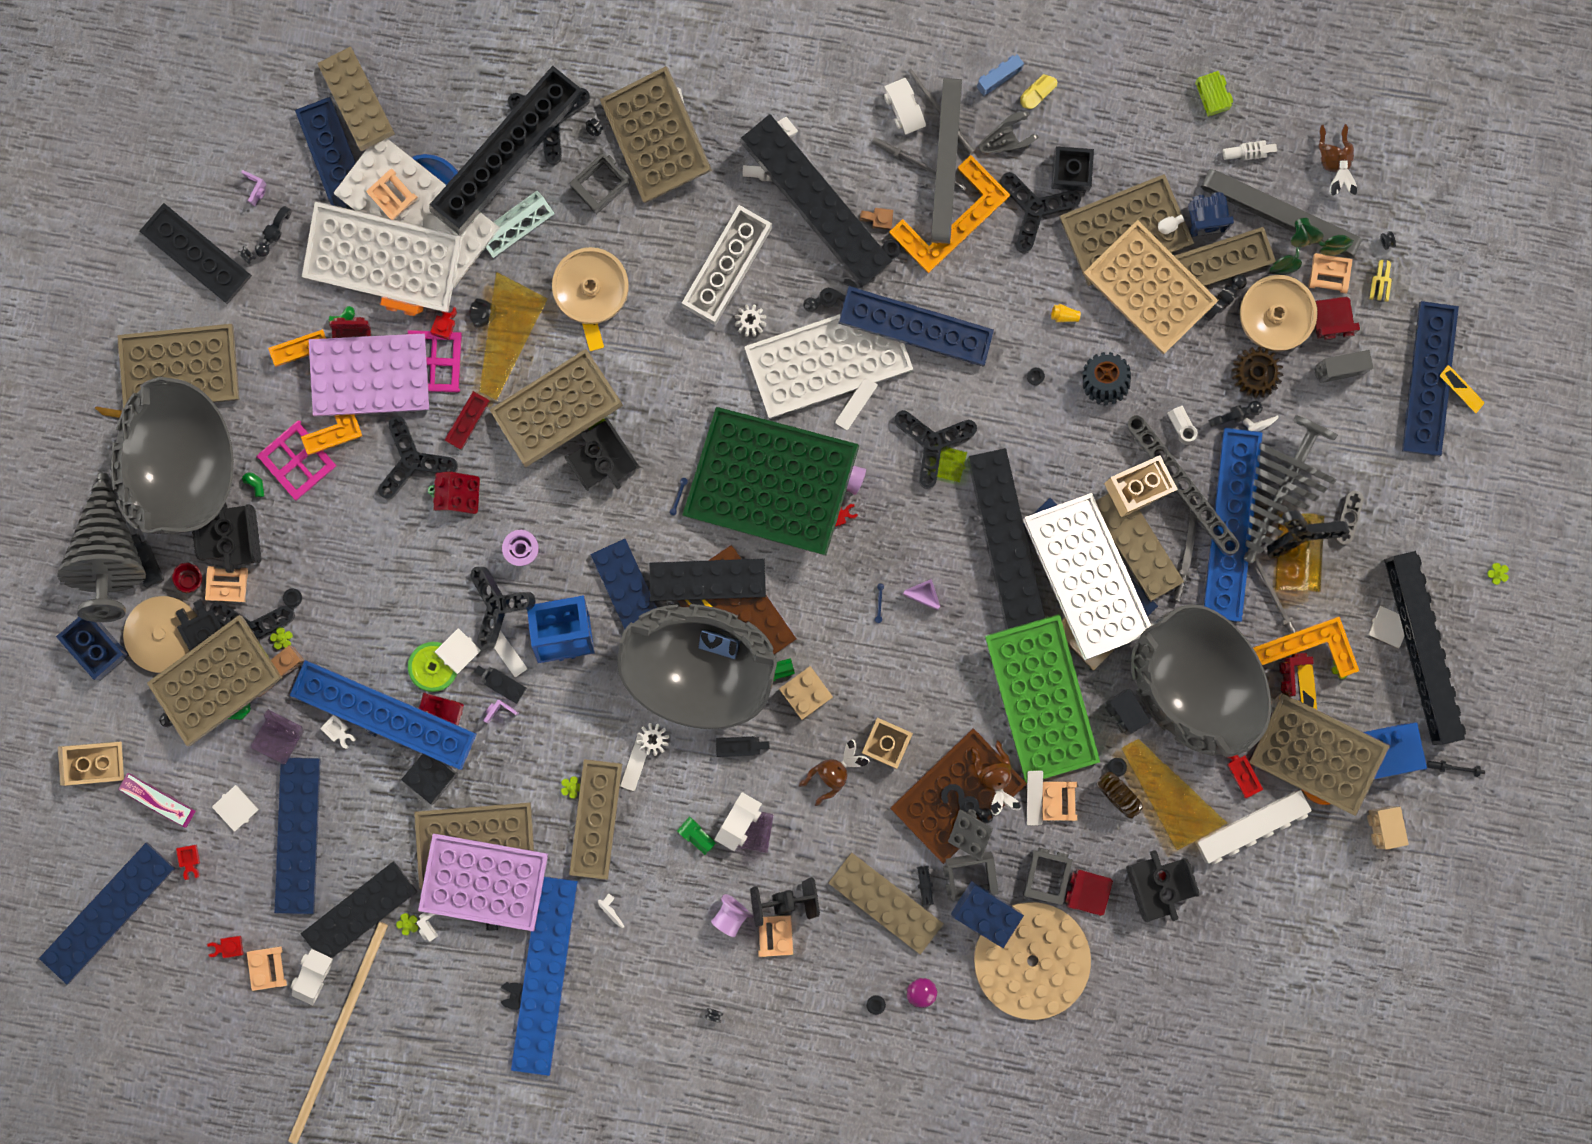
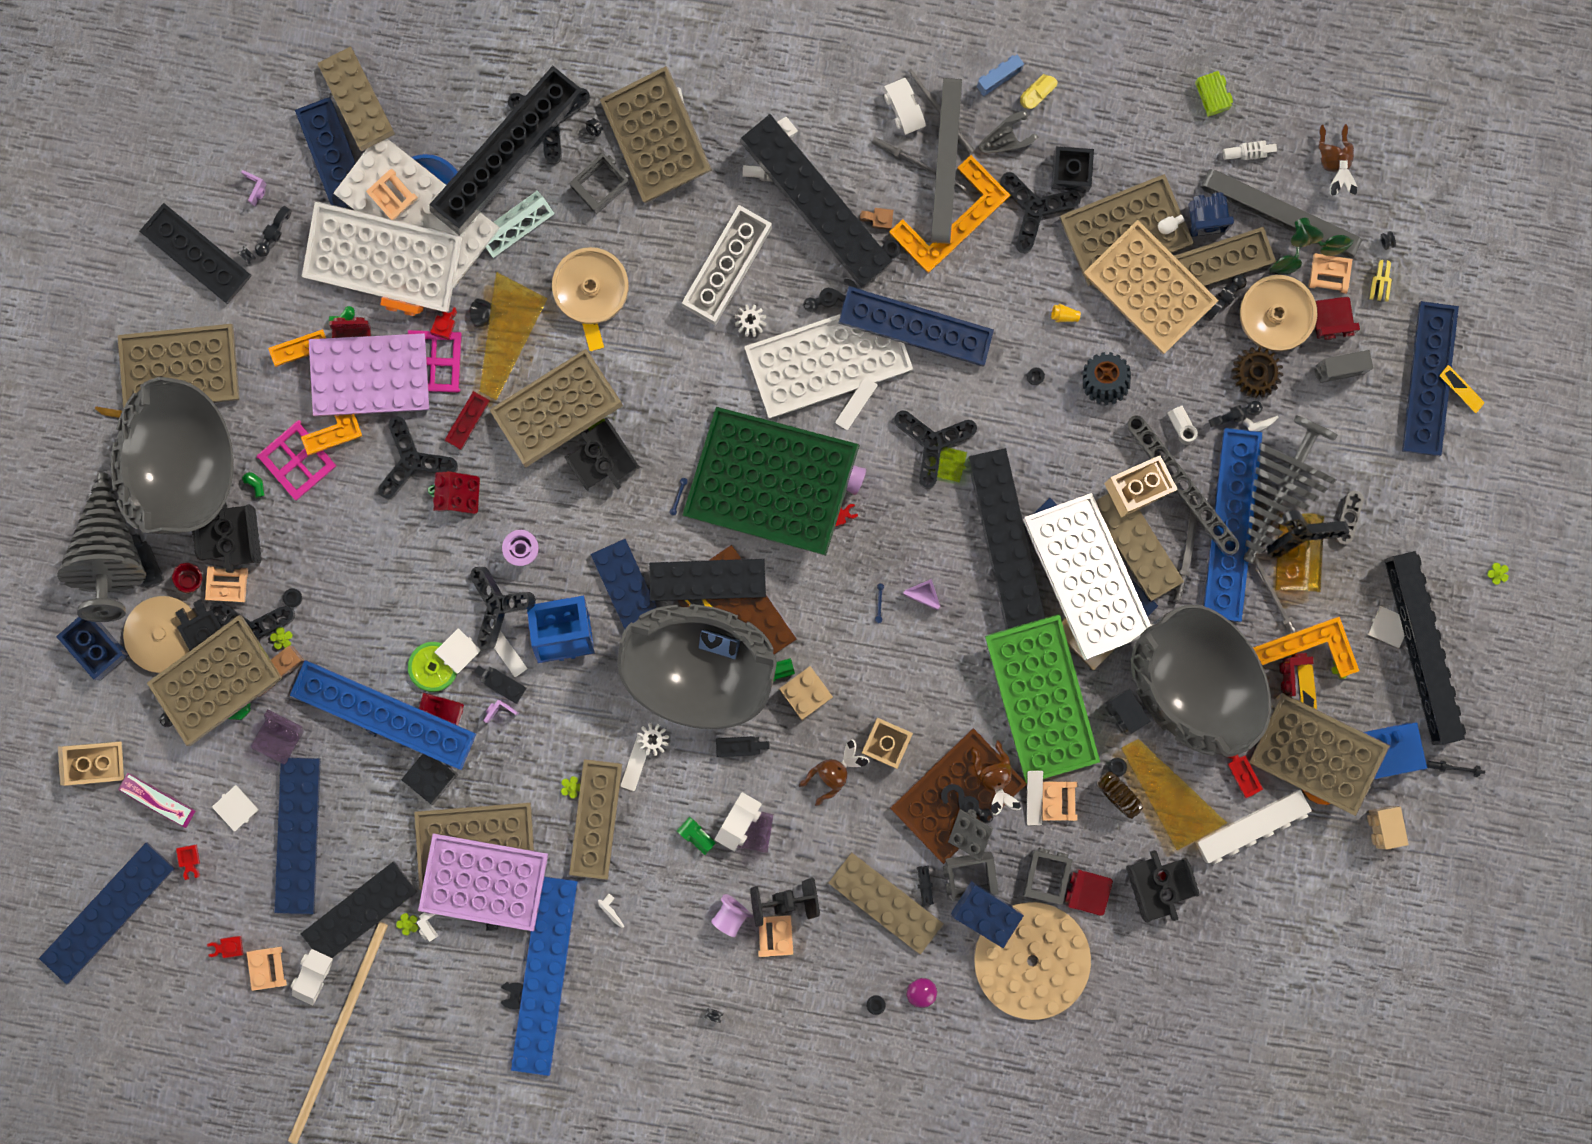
(337, 730): white plate -> none

